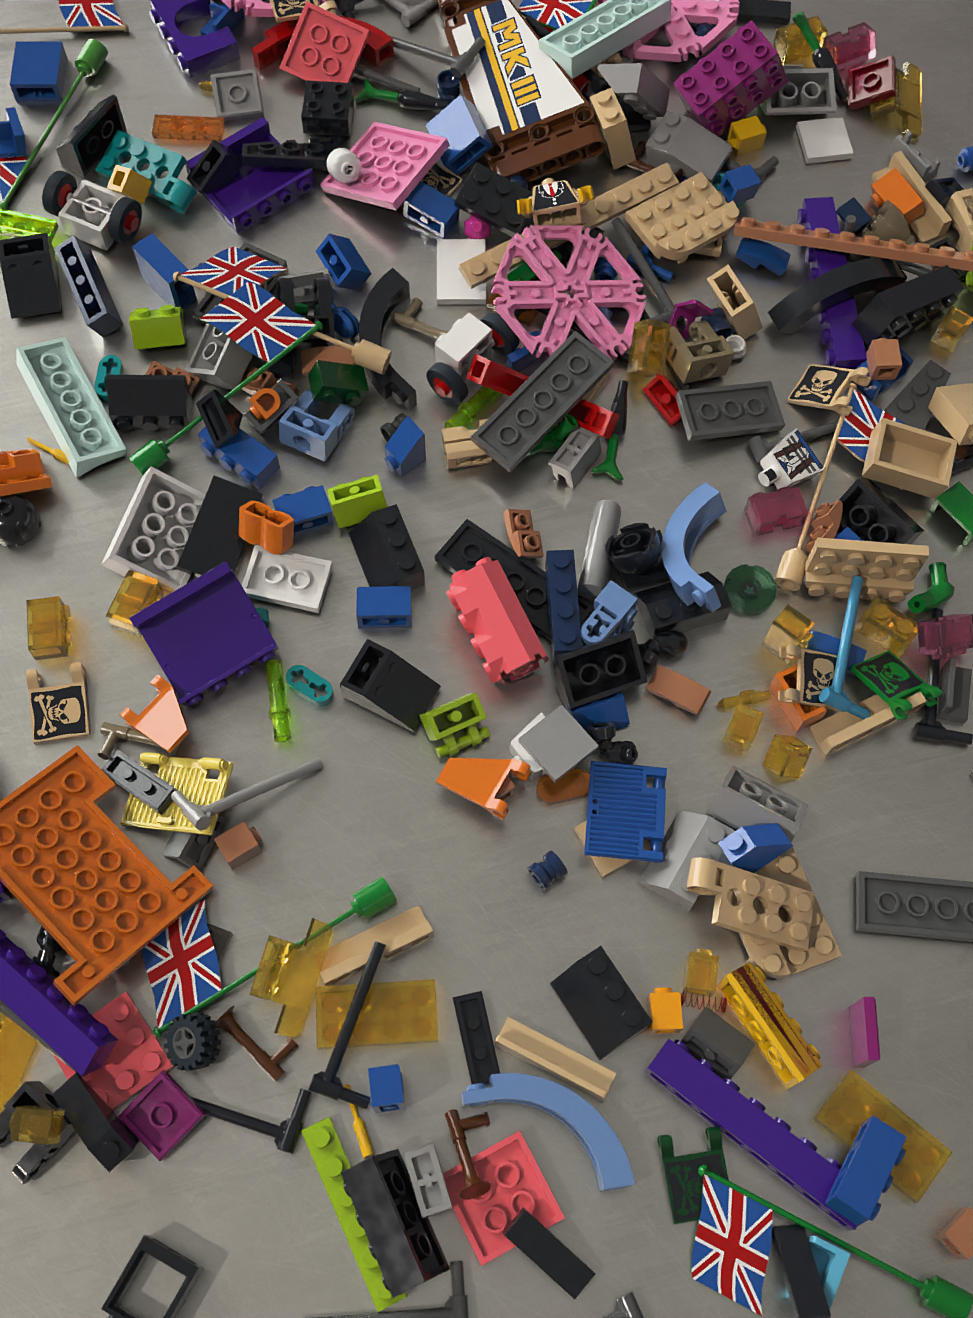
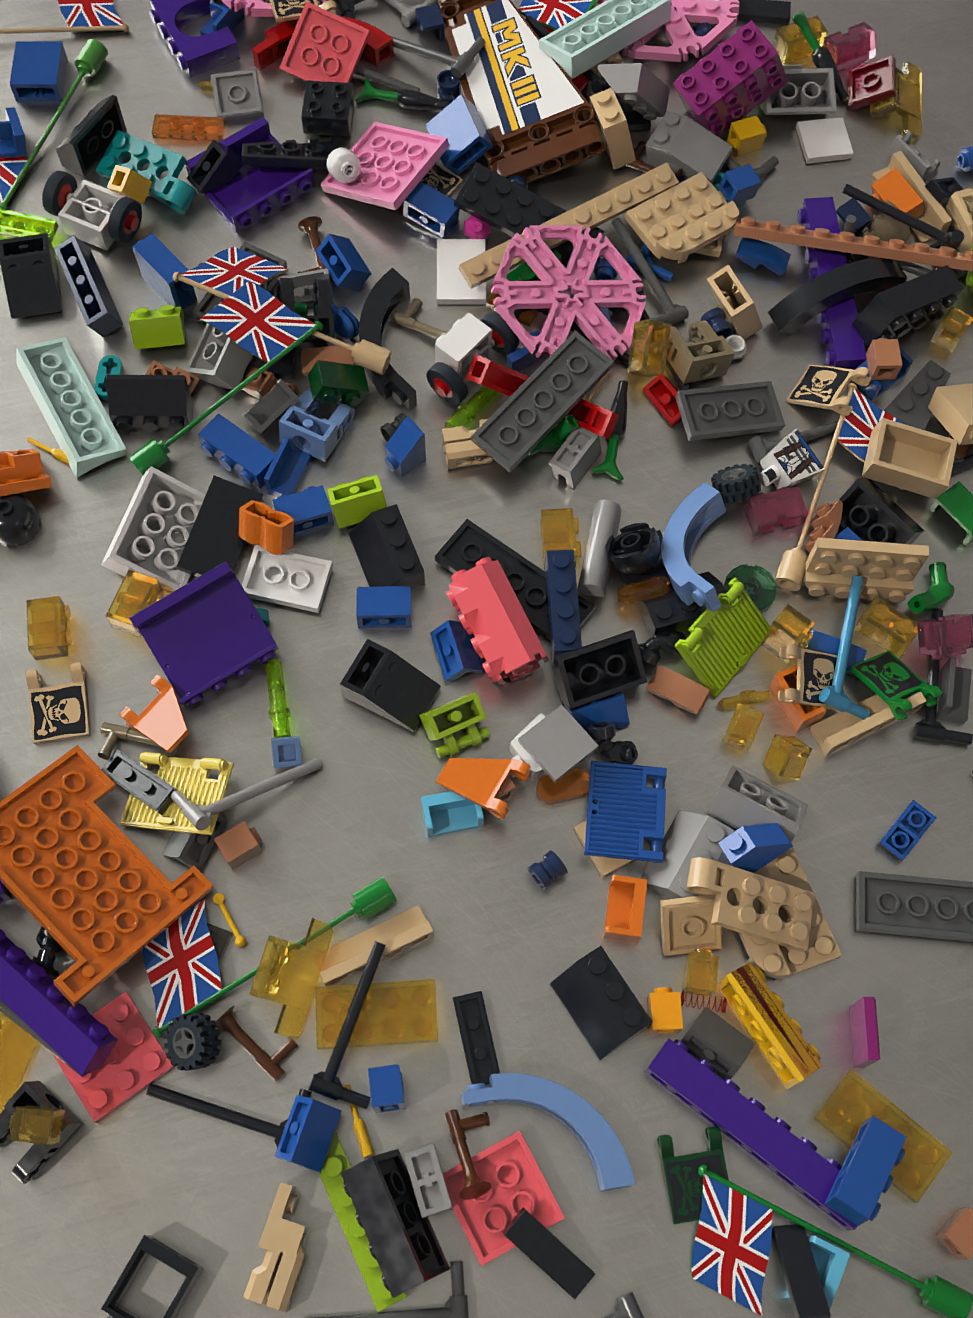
(95, 1122): black slope -> none
(162, 1115): magenta tile -> none
(219, 417): black slope -> none
(219, 900): none -> yellow hinge
(264, 403): orange plate -> none
(285, 1256): none -> tan plate
(286, 470): none -> blue panel
(286, 751): none -> medium blue plate
(308, 1133): none -> blue panel
(310, 226): none -> reddish brown piece
(312, 680): teal beam -> none
(429, 19): none -> dark blue panel
(450, 813): none -> medium azure panel
(455, 650): none -> blue panel
(521, 533): nougat slope -> none
(555, 203): torso -> none
(555, 1059): tan panel -> none
(559, 531): none -> clear yellow brick
(611, 616): medium blue brick -> none
(625, 908): none -> orange panel
(643, 590): none -> clear orange tile
(688, 925): none -> tan tile
(689, 311): magenta bracket -> none
(724, 638): none -> lime window
(737, 483): none -> black wheel
(907, 830): none -> blue slope
(948, 239): none -> black bar

